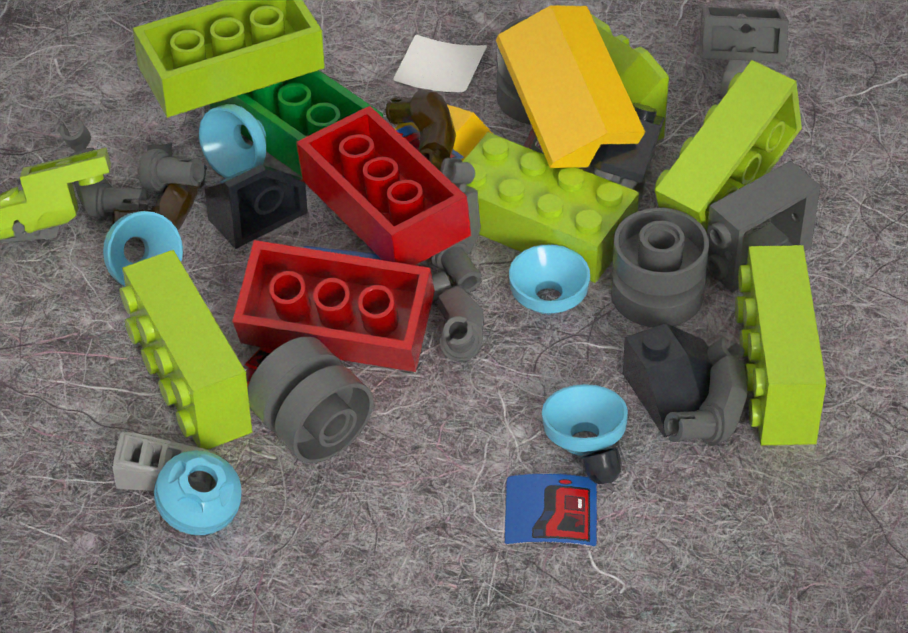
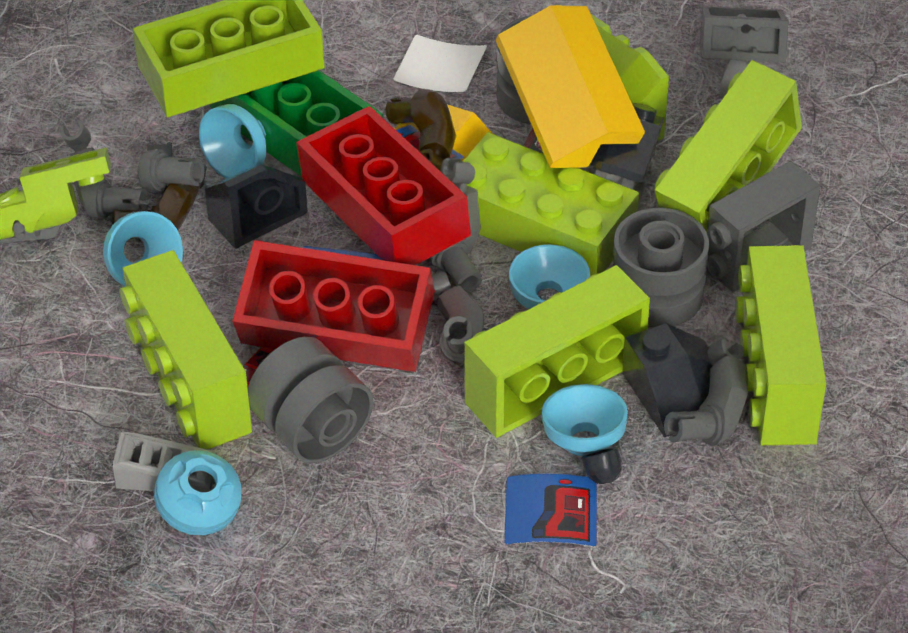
(552, 346): none -> lime brick

